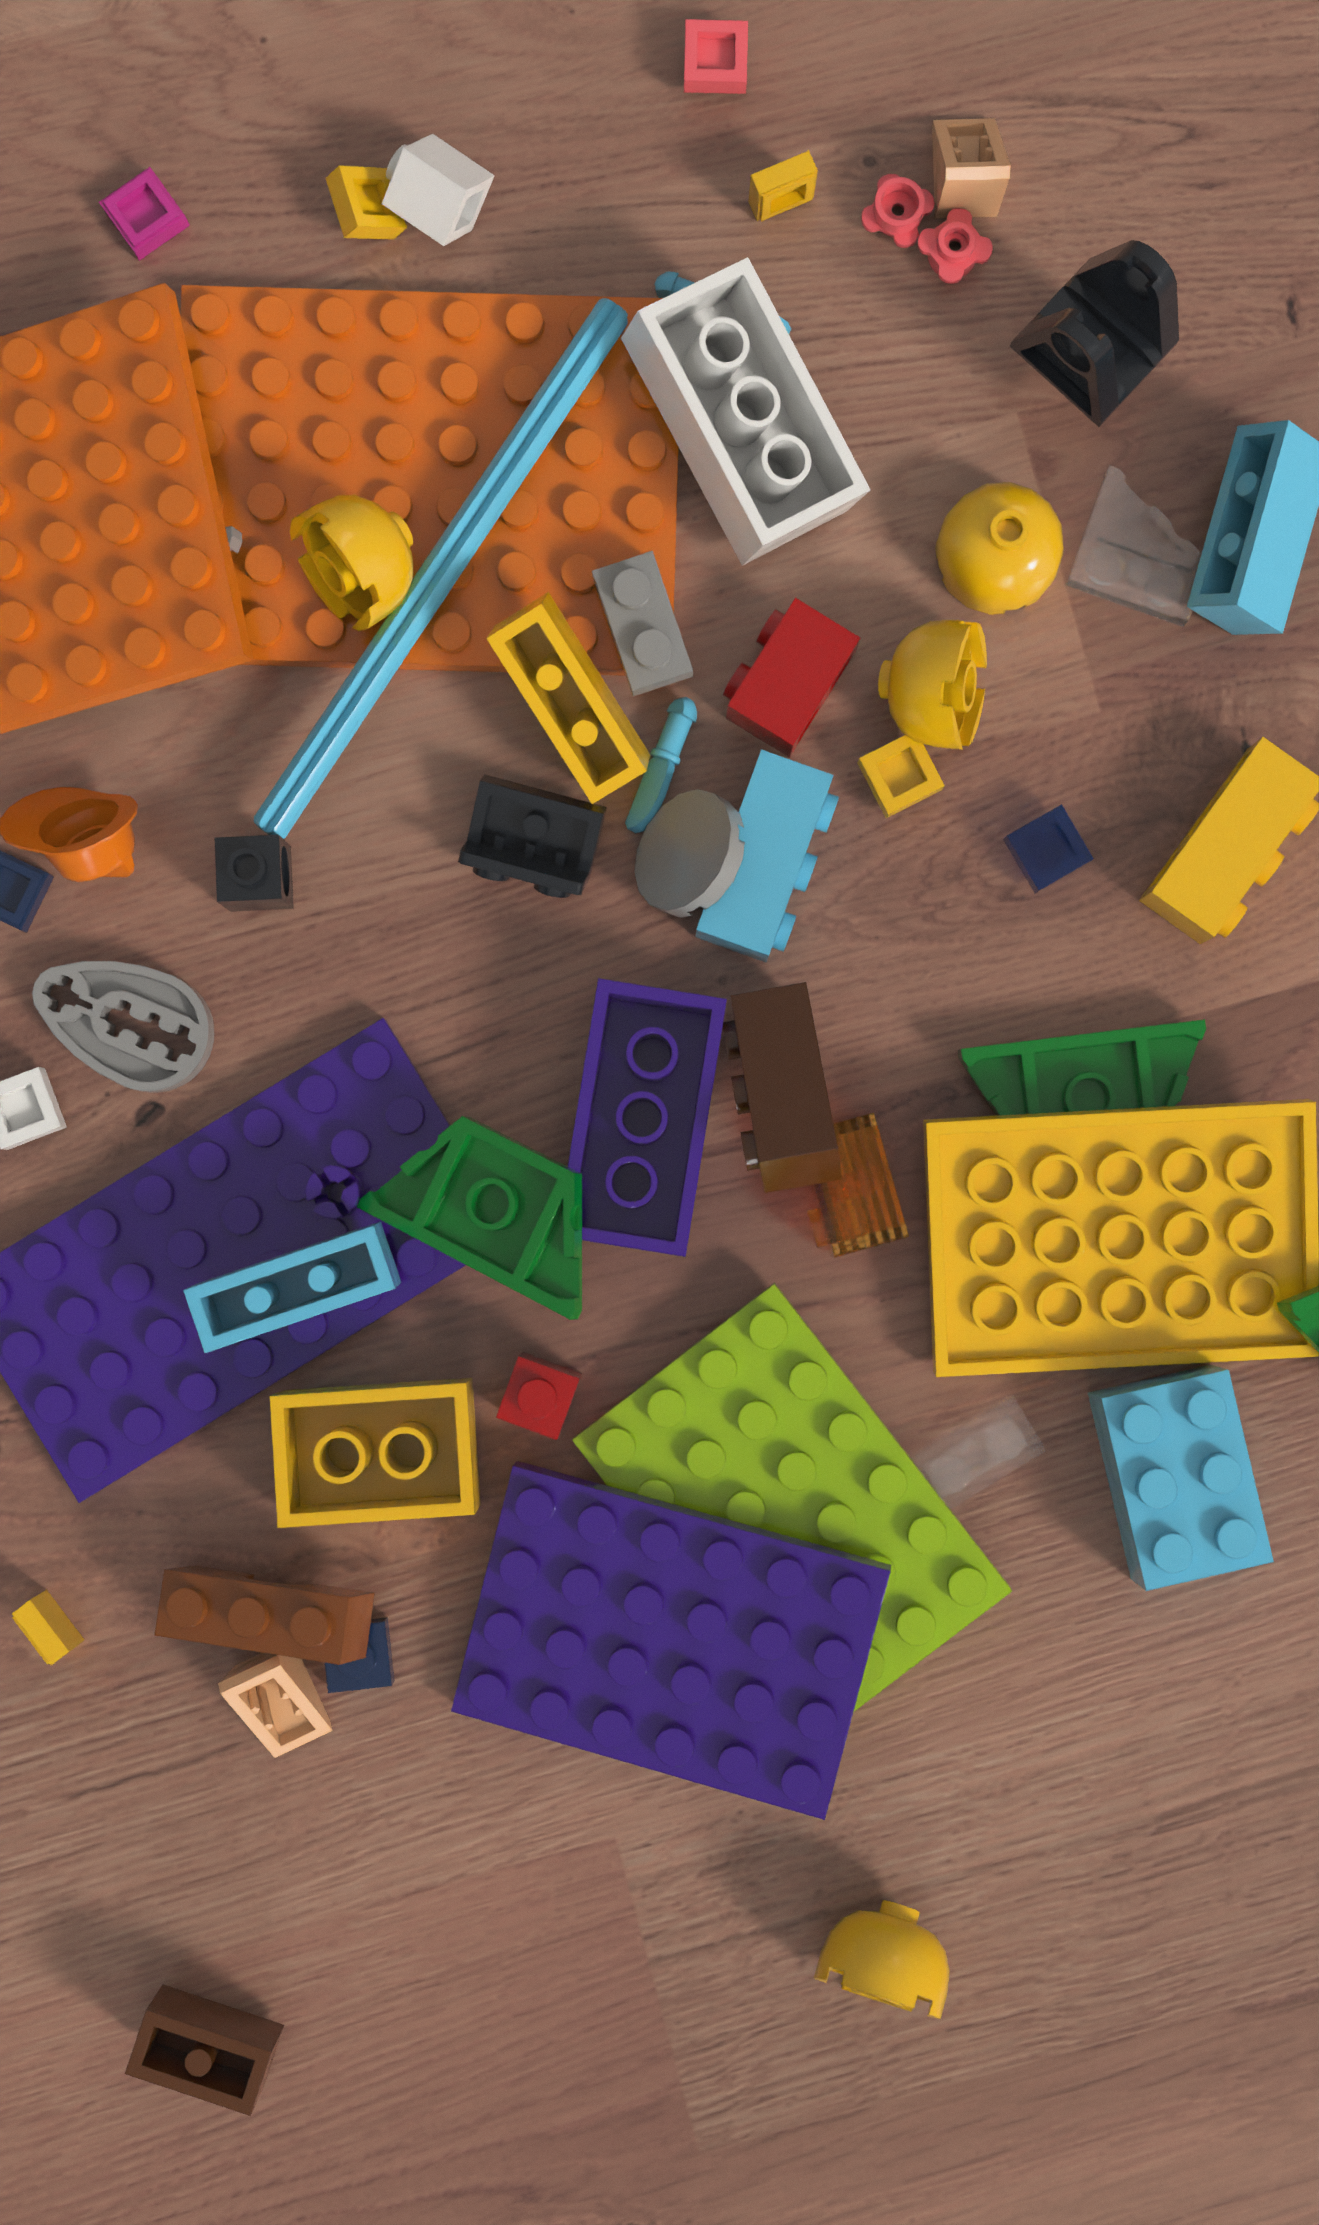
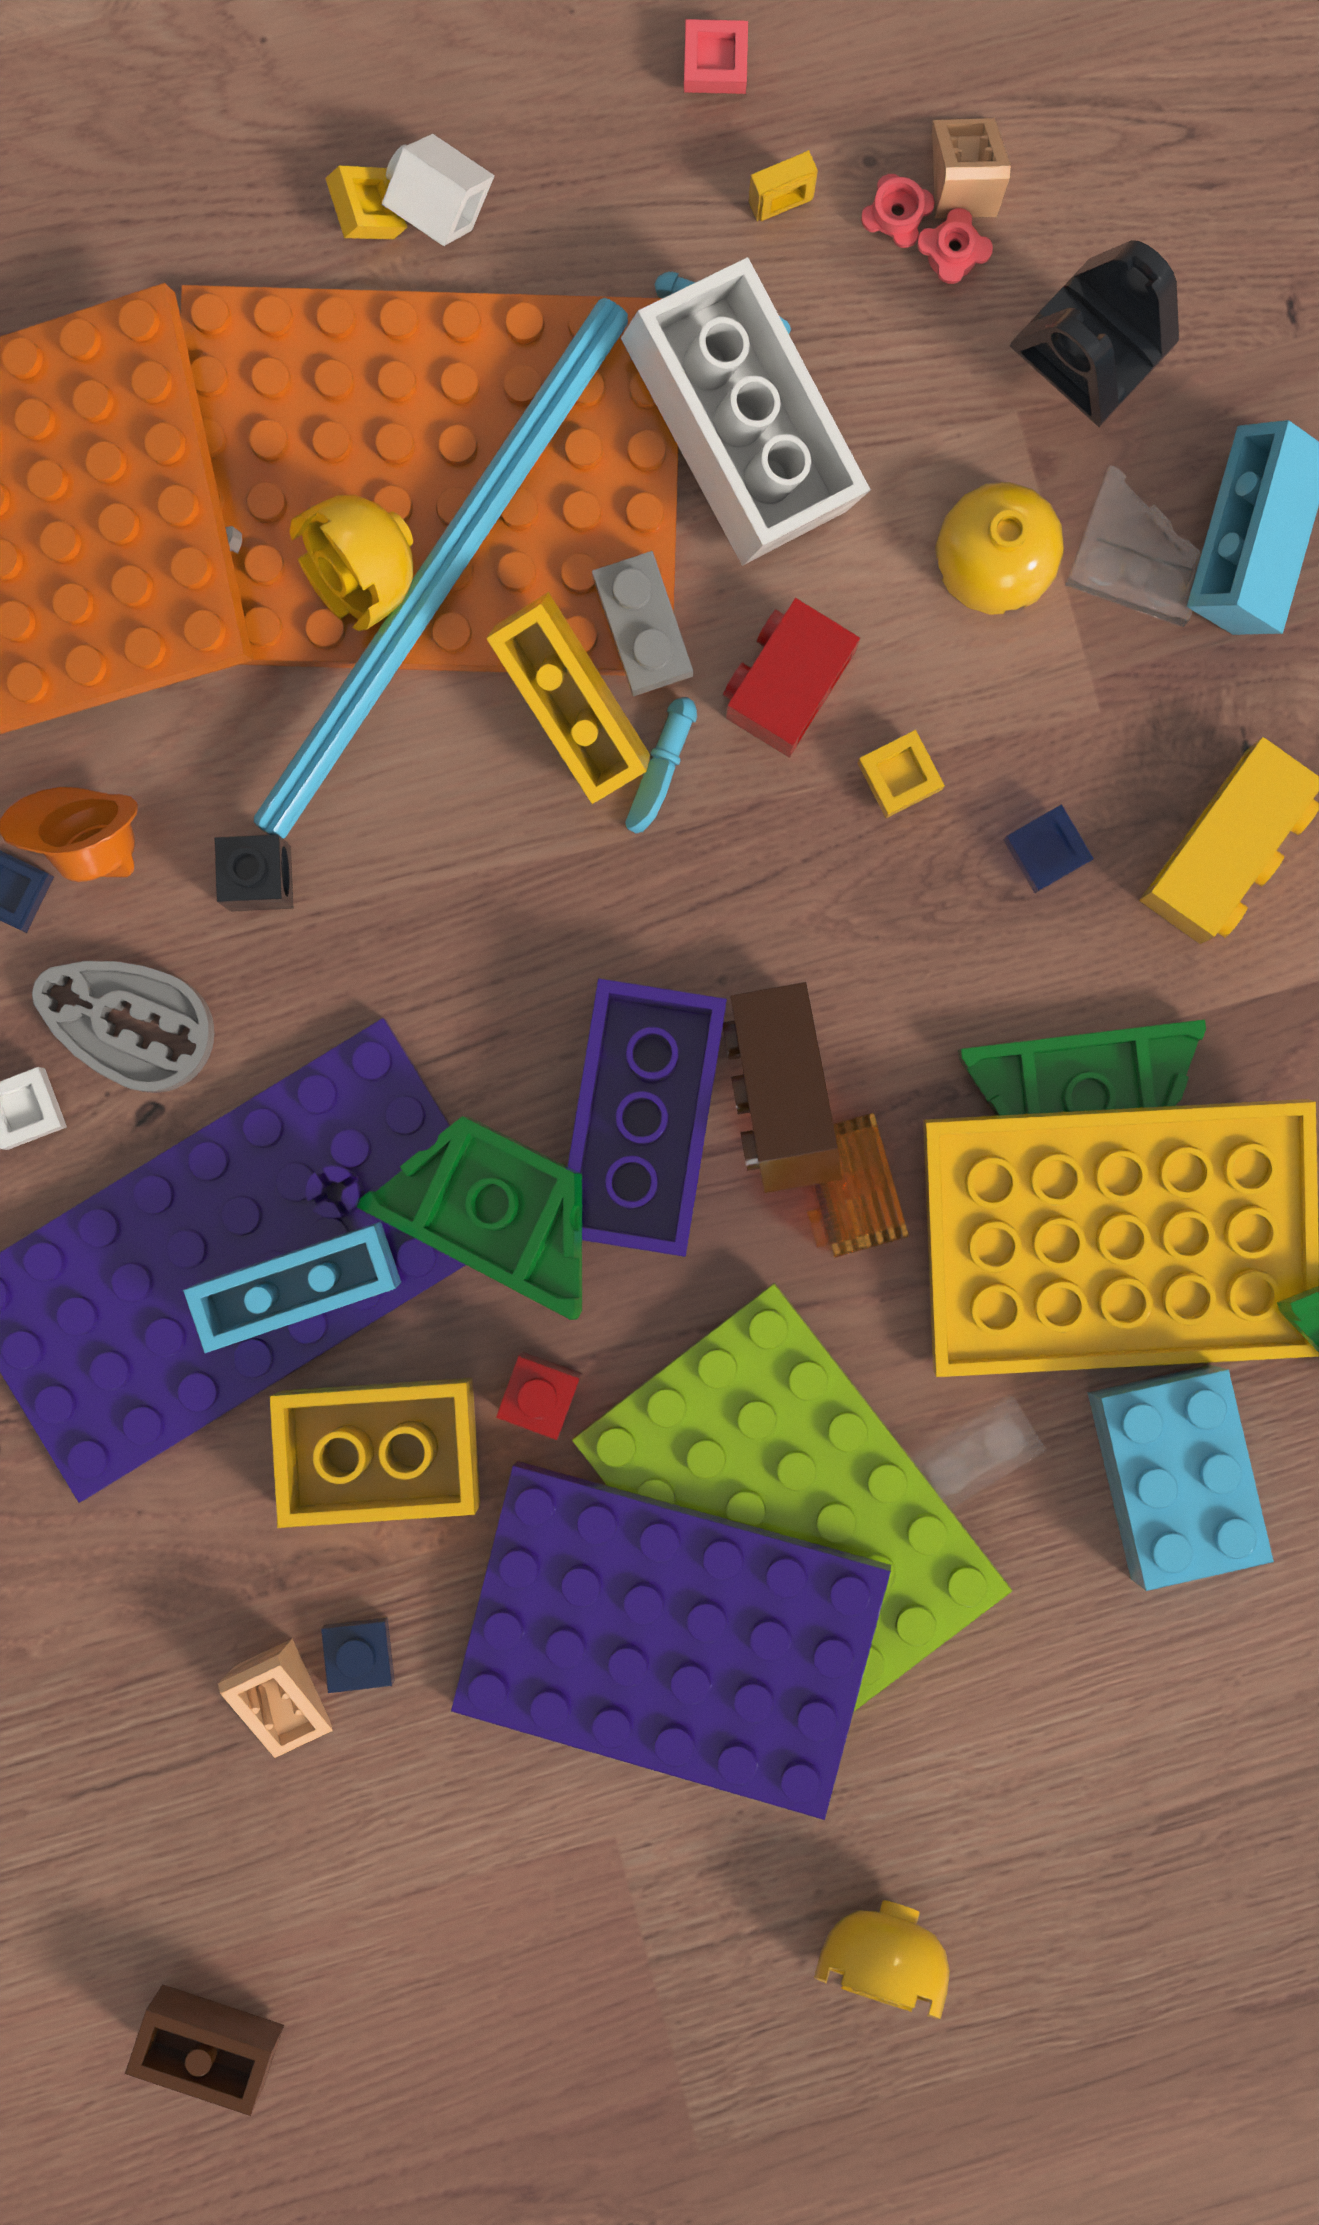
(47, 1627): yellow tile -> none
(144, 213): dark pink tile -> none
(263, 1616): dark orange arch -> none
(532, 837): black bracket -> none
(689, 853): light grey tile -> none
(778, 820): medium azure brick -> none
(935, 683): yellow cylinder -> none

